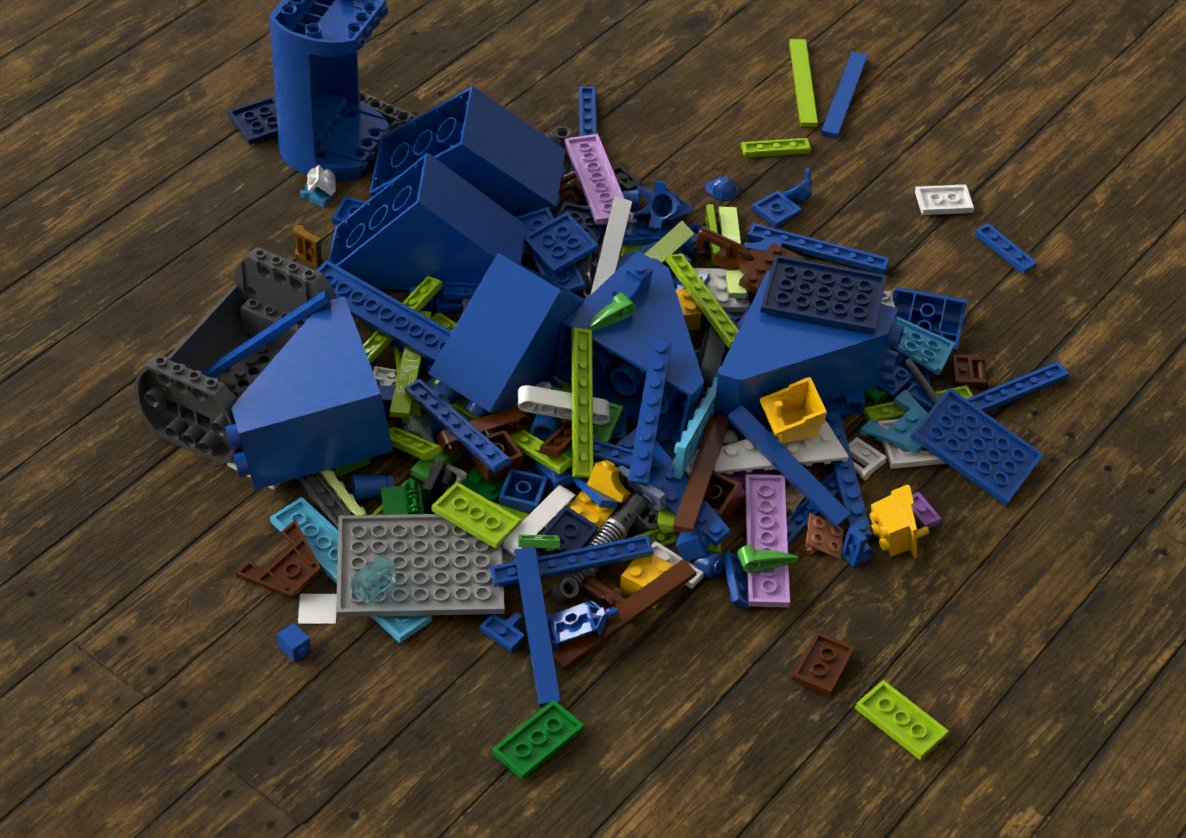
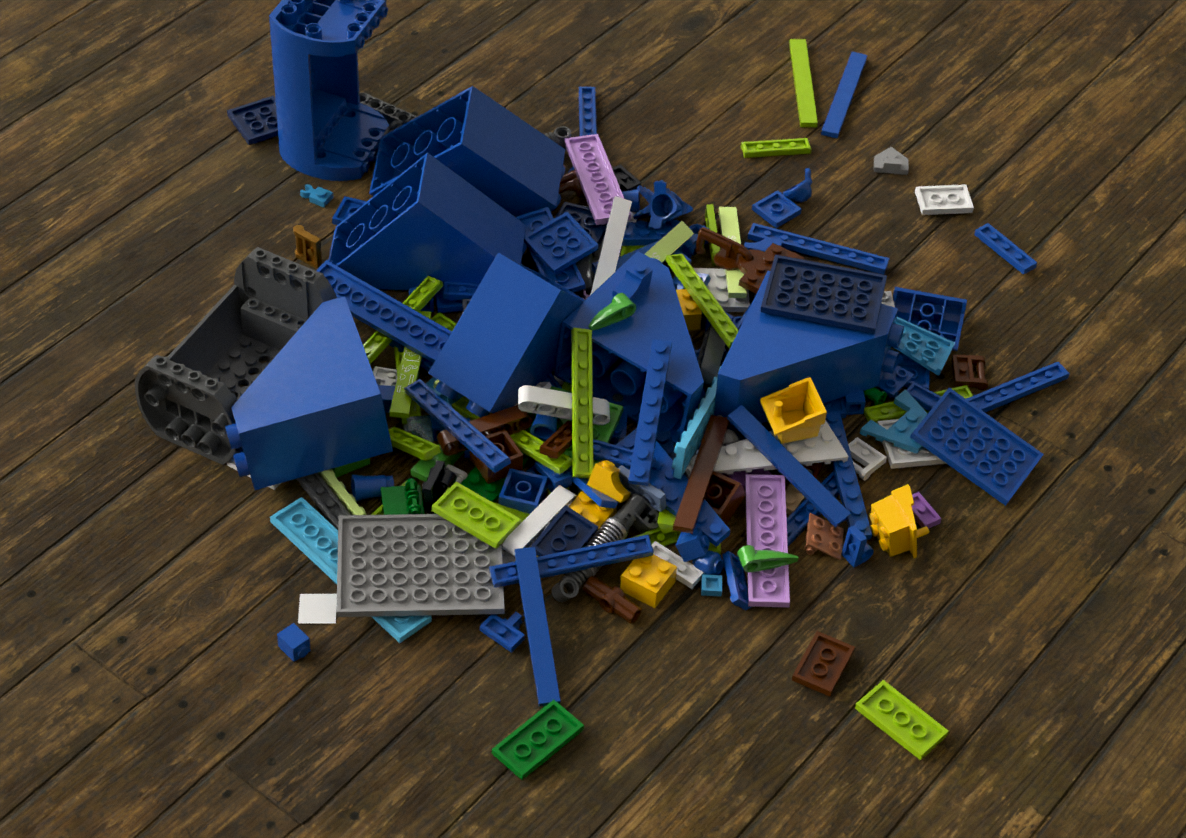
(267, 335): blue tile -> none
(290, 571): reddish brown wing -> none
(322, 178): white bracket -> none
(373, 578): clear light blue brick -> none
(546, 542): bright green plate -> none
(587, 618): blue plate -> none
(628, 611): reddish brown tile -> none
(711, 585): none -> dark azure plate
(722, 188): blue piece -> none
(891, 162): none -> light grey plate
(921, 379): dark grey bar -> none

